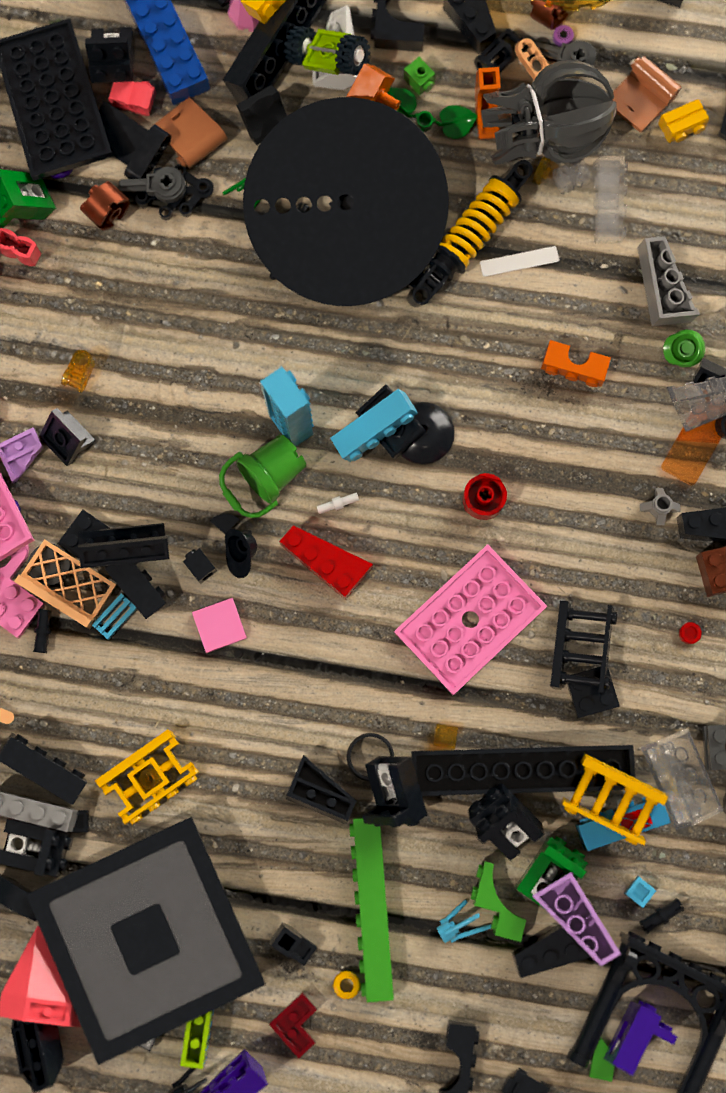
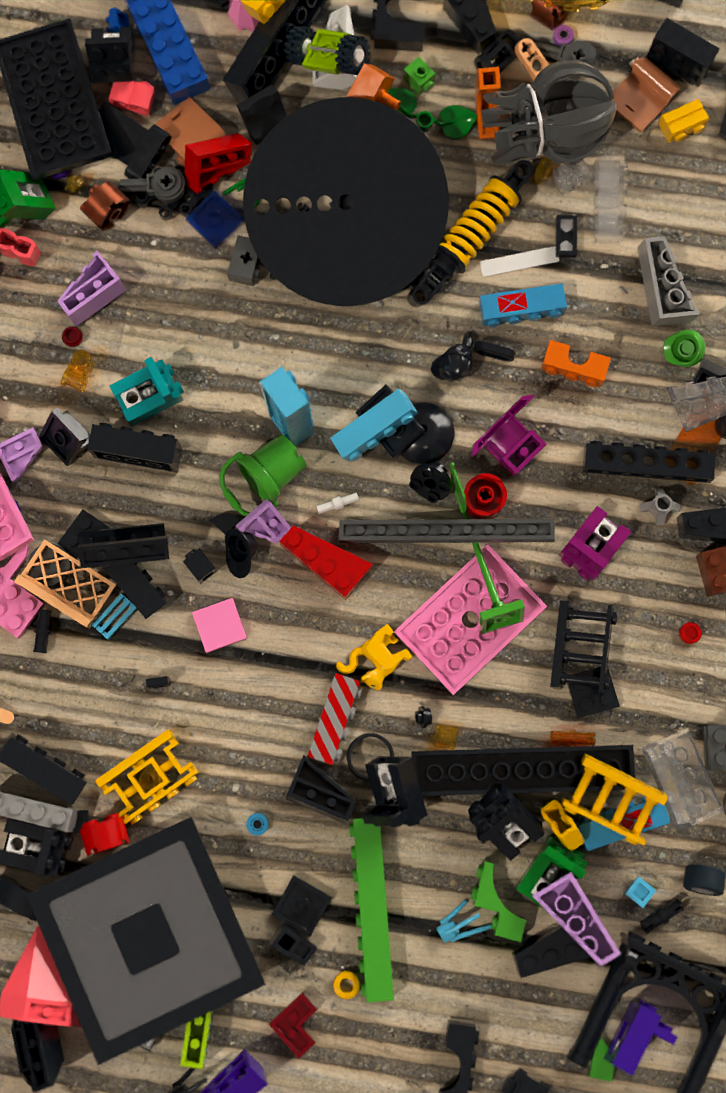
(72, 336): none -> dark red plate
(74, 183): none -> clear yellow plate
(91, 290): none -> lavender wedge
(104, 835): none -> red brick
(116, 20): none -> blue tile
(135, 448): none -> black brick
(155, 373): none -> teal brick
(158, 682): none -> black tile
(214, 158): none -> red wedge
(214, 219): none -> clear blue plate
(238, 270): none -> dark grey brick
(257, 824): none -> dark azure tile
(265, 523): none -> lavender wing
(301, 906): none -> black tile
(334, 719): none -> brick
(378, 655): none -> yellow animal
(423, 716): none -> black plate
(431, 481): none -> black plate
(447, 531): none -> dark grey plate
(455, 362): none -> black piece
(494, 351): none -> black tile
(500, 614): none -> bright green piece
(510, 441): none -> magenta piece
(522, 305): none -> dark azure brick
(562, 825): none -> yellow brick
(566, 236): none -> black piece
(572, 738): none -> clear orange pin
(584, 556): none -> magenta brick
(682, 52): none -> black brick
(703, 458): none -> black brick
(704, 880): none -> black wheel

